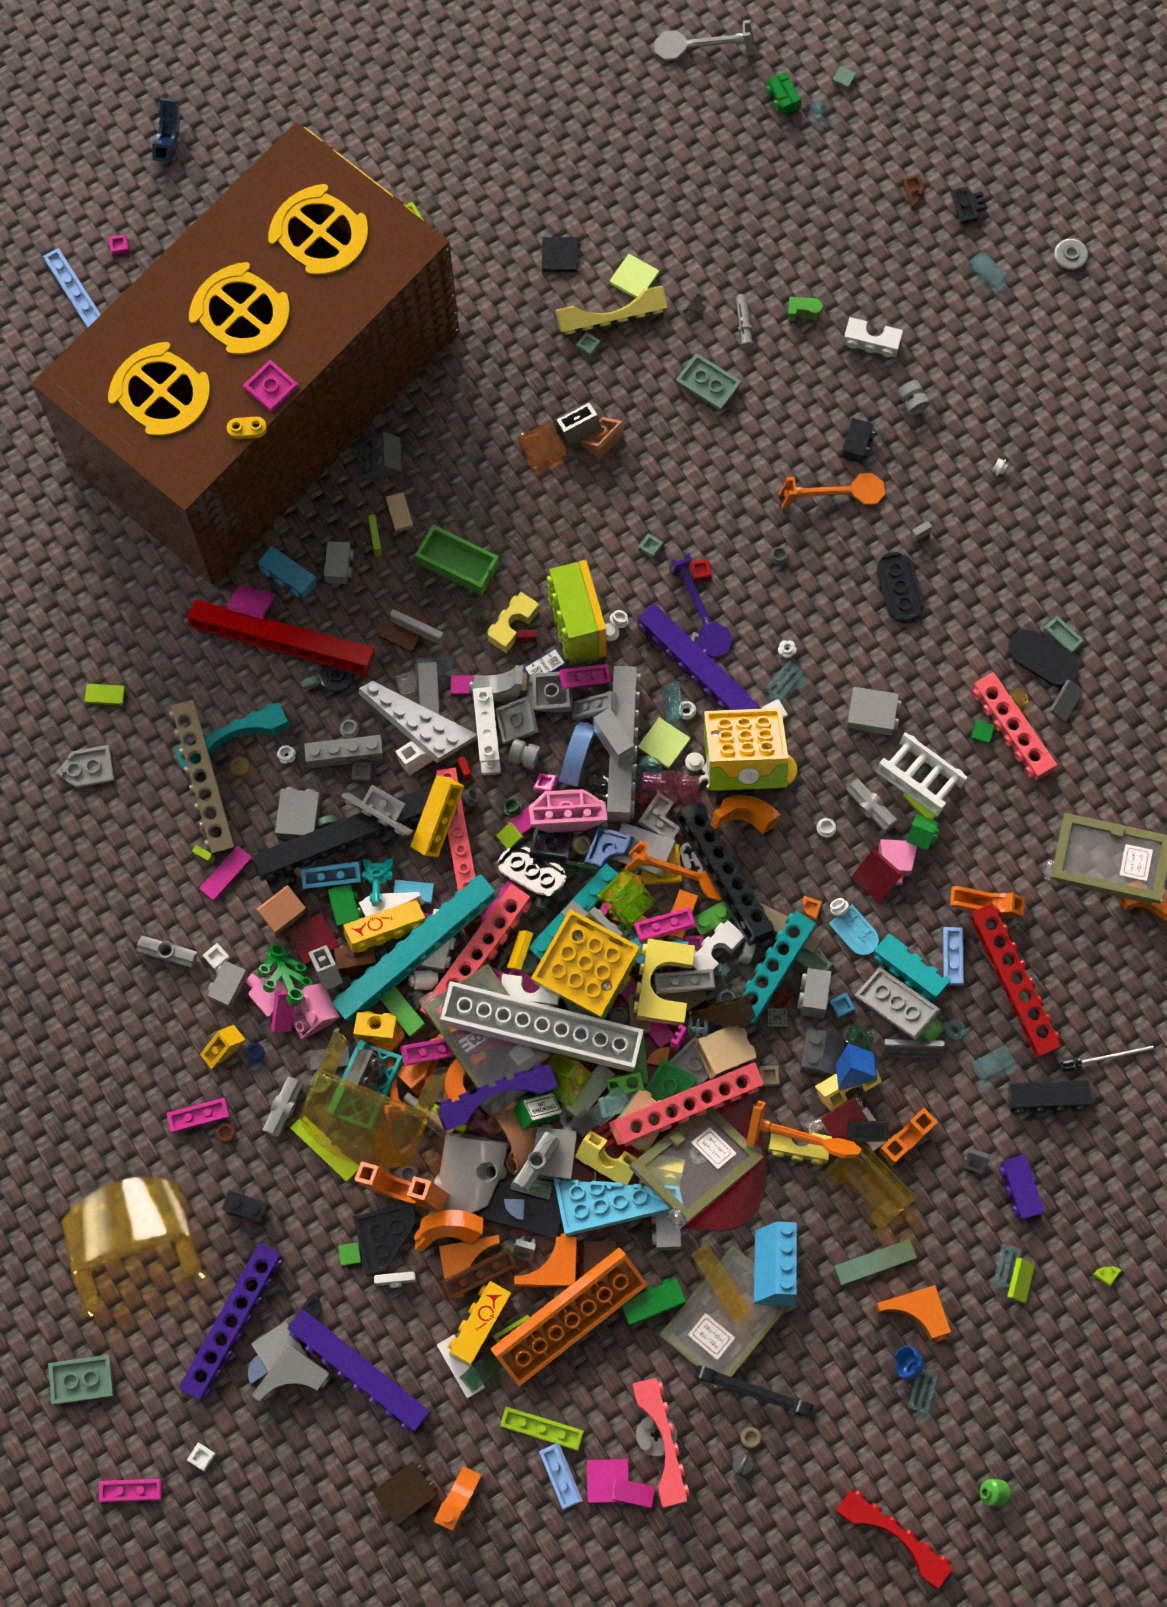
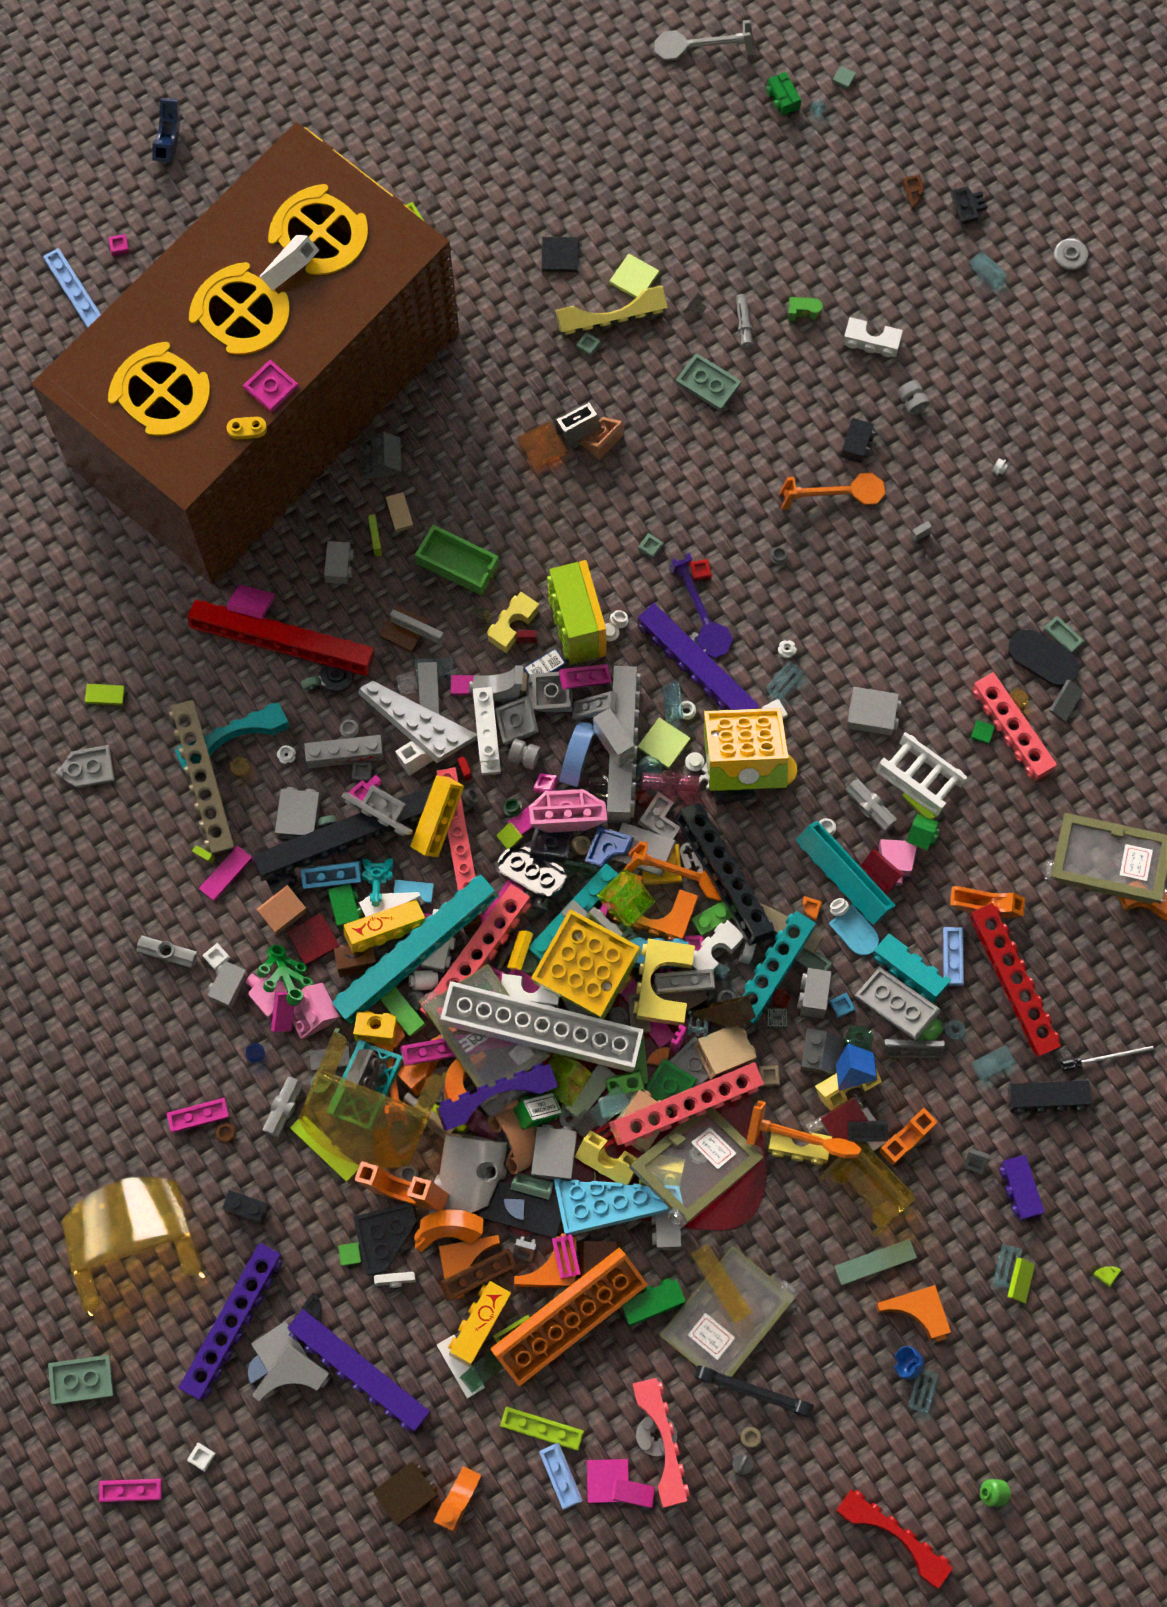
(222, 1046): yellow slope -> none
(287, 573): dark azure brick -> none
(289, 261): none -> white slope
(325, 967): light grey brick -> none
(362, 788): none -> dark pink plate
(530, 1172): light grey piece -> none
(562, 1239): none -> dark pink tile
(664, 925): dark pink tile -> none
(746, 808): orange arch -> none
(775, 1264): dark azure slope -> none
(845, 872): none -> teal brick
(900, 587): black tile -> none

